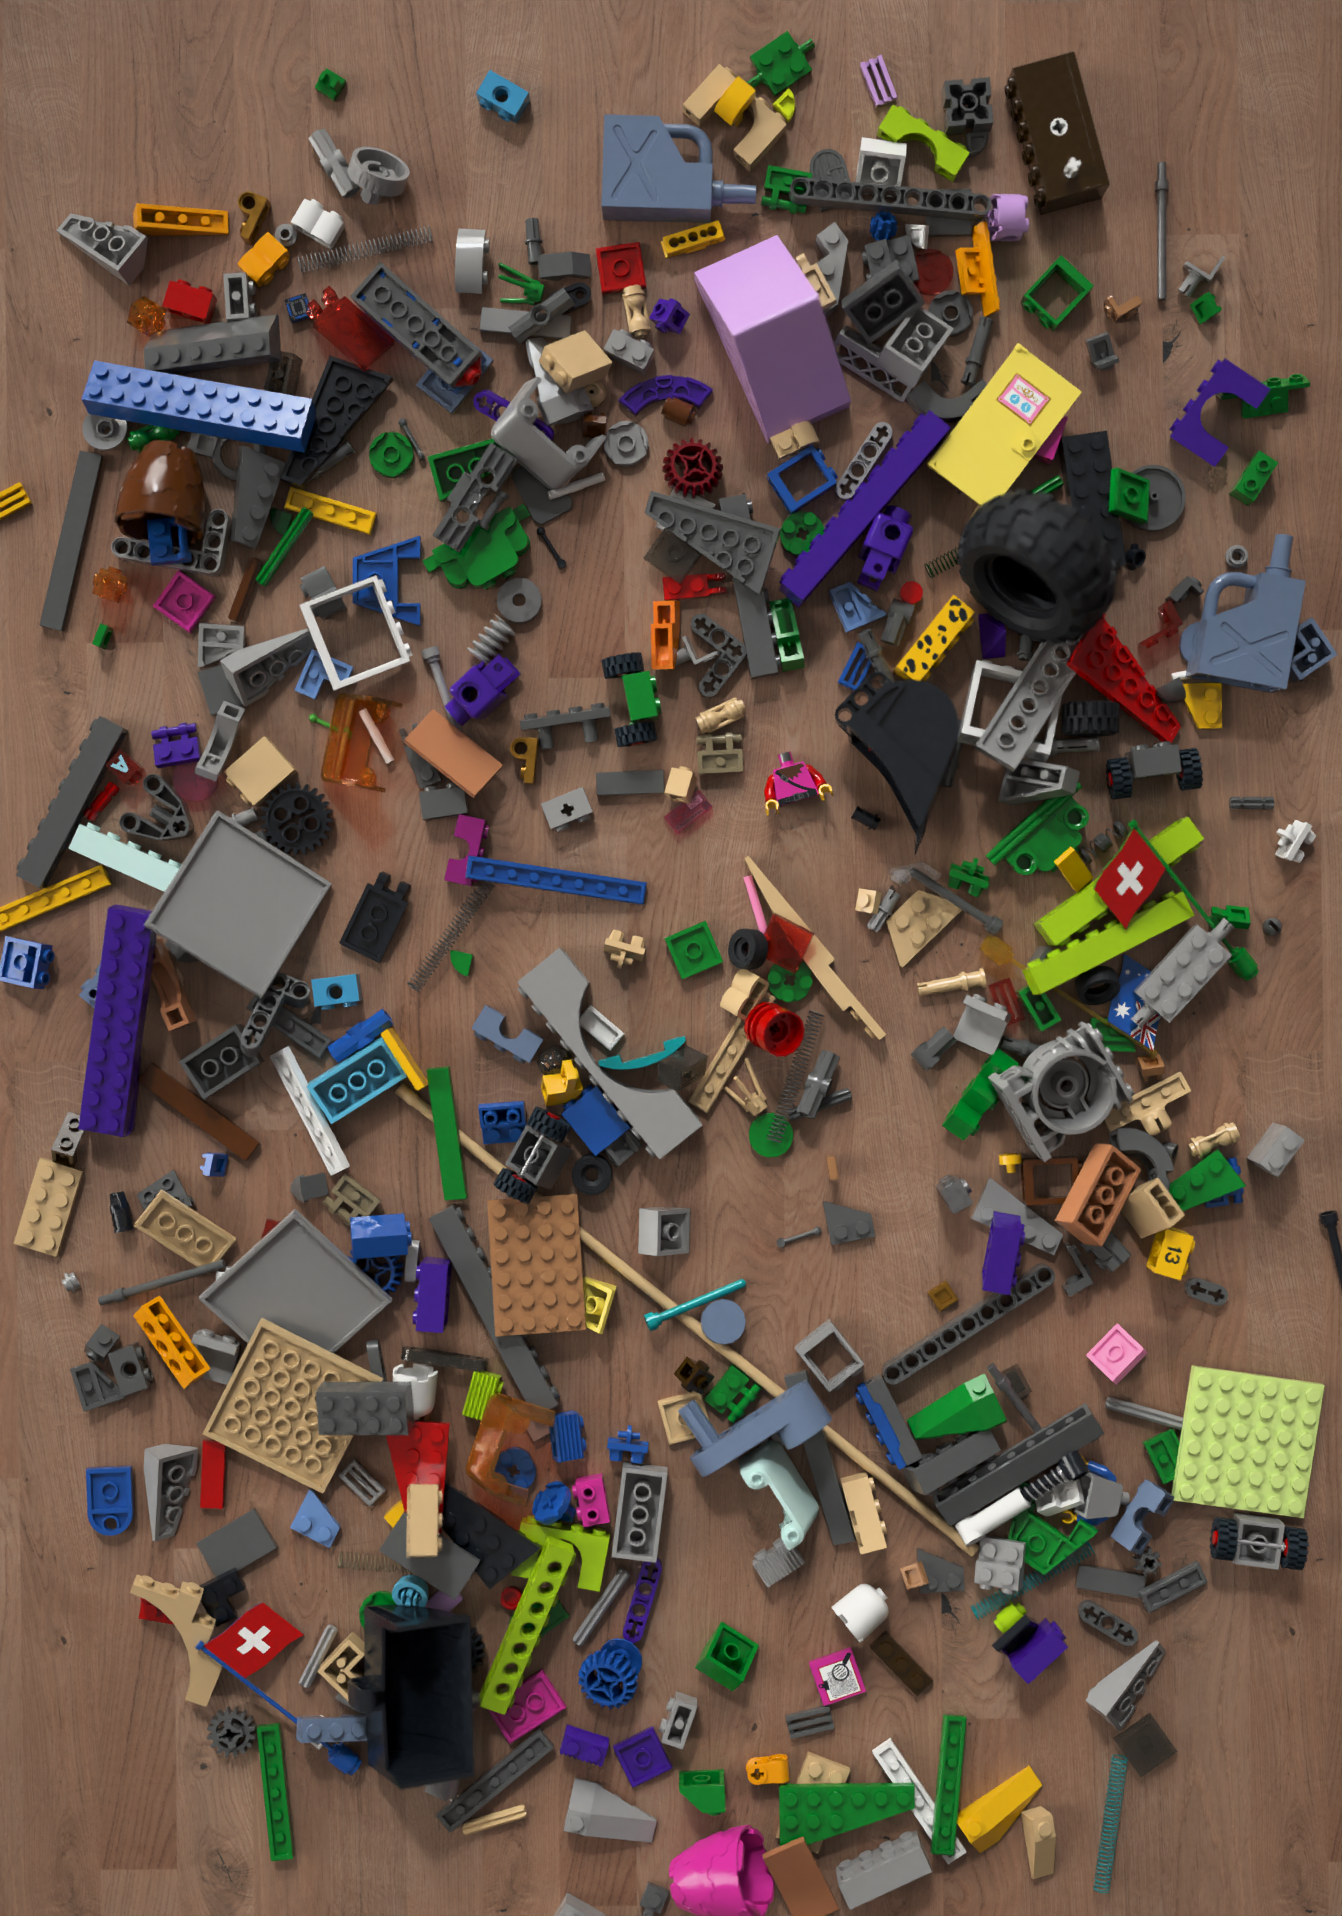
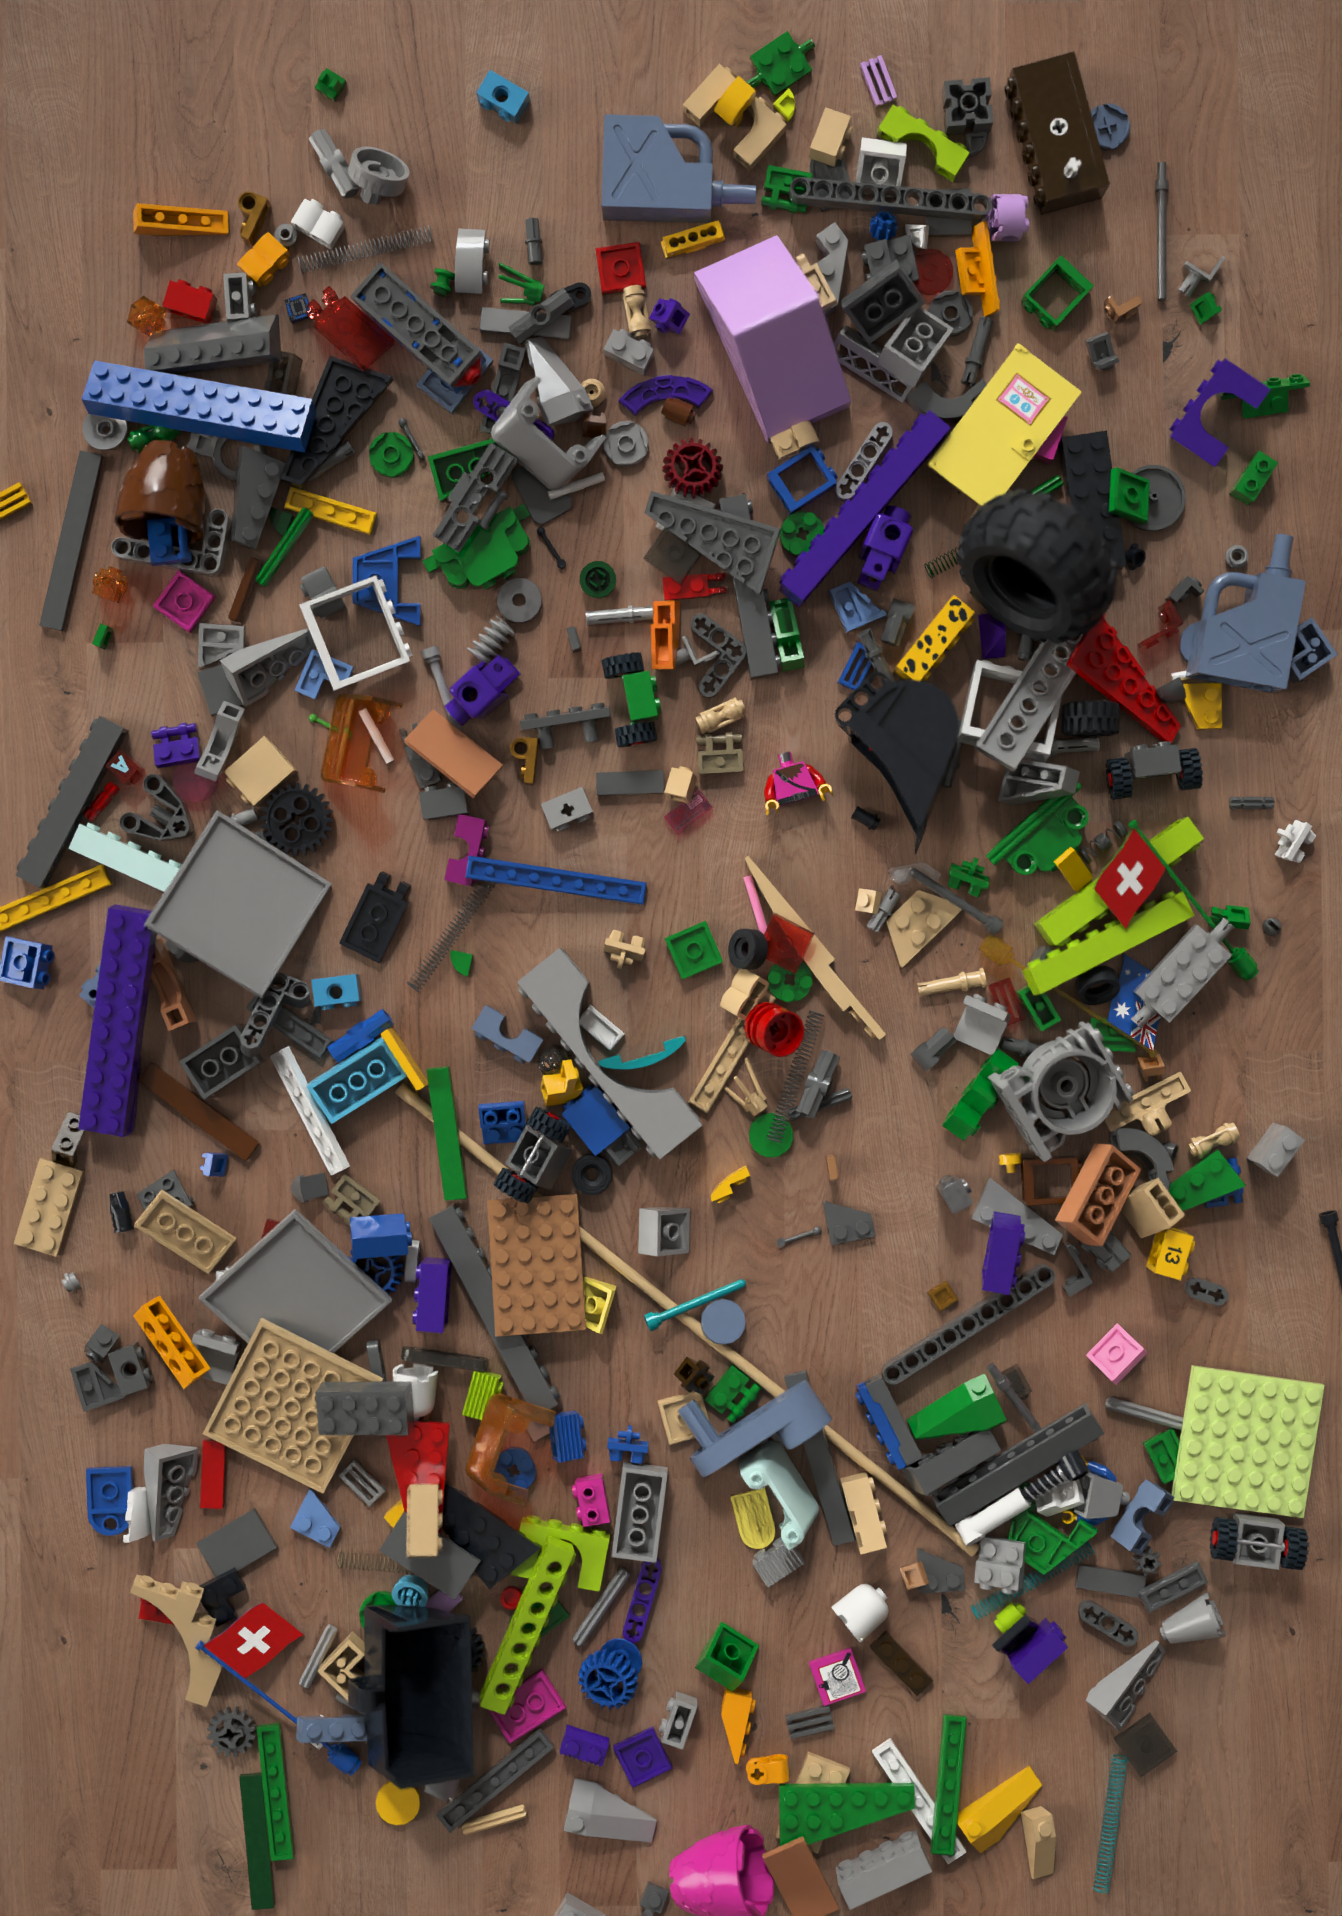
(112, 246): light grey wedge -> none
(122, 1294): dark grey bar -> none
(137, 1515): none -> white slope
(257, 1842): none -> dark green tile
(397, 1805): none -> yellow tile
(441, 286): none -> green wheel
(506, 379): none -> dark grey slope
(553, 1504): blue tile -> none
(563, 265): dark grey slope -> none
(574, 640): none -> dark grey tile
(575, 361): tan brick -> none
(597, 579): none -> dark green piece
(619, 615): none -> light grey pin
(682, 1068): clear smoke brick -> none
(704, 1789): green slope -> none
(723, 1189): none -> yellow slope
(735, 1714): none -> light orange slope
(754, 1518): none -> light yellow window
(816, 1337): light grey window -> none
(830, 136): none -> tan brick
(911, 592): red tile -> none
(1110, 125): none -> sand blue tile
(1194, 1622): none -> light grey cone

